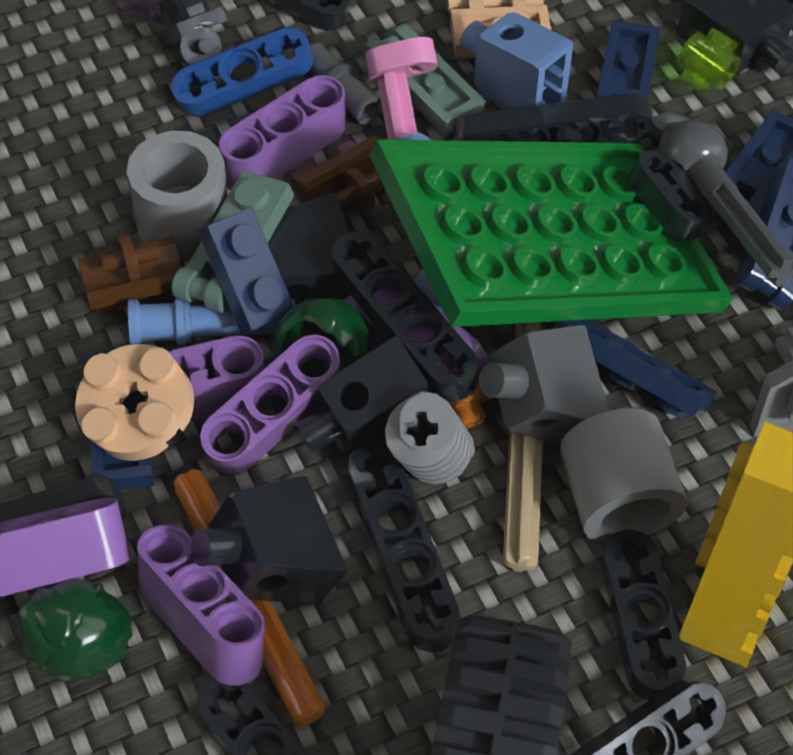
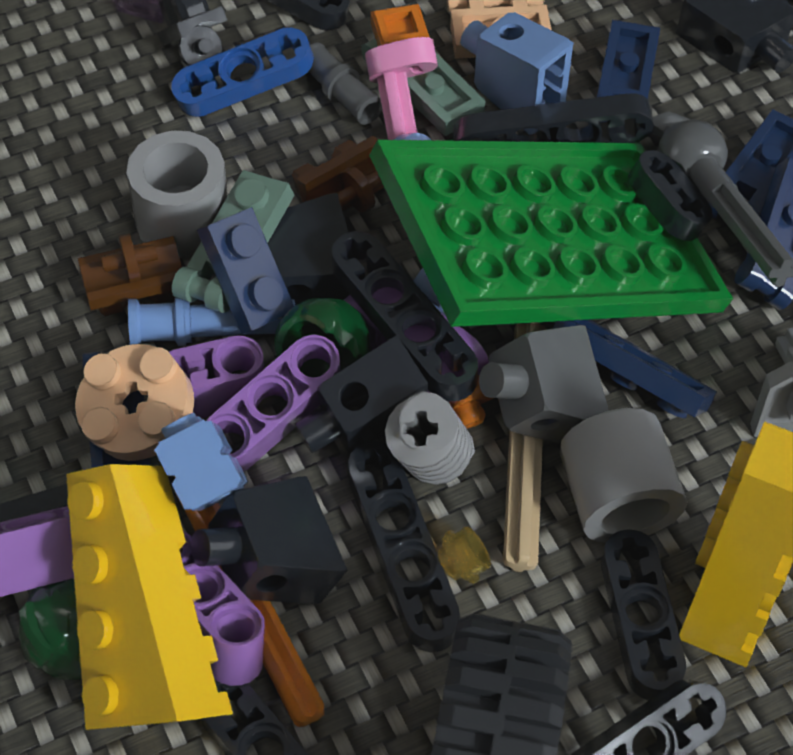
(136, 603): none -> yellow wedge
(200, 461): none -> medium blue brick
(285, 130): medium lavender beam -> none
(398, 24): none -> orange tile
(464, 555): none -> clear yellow plate
(709, 60): clear neon green gear -> none

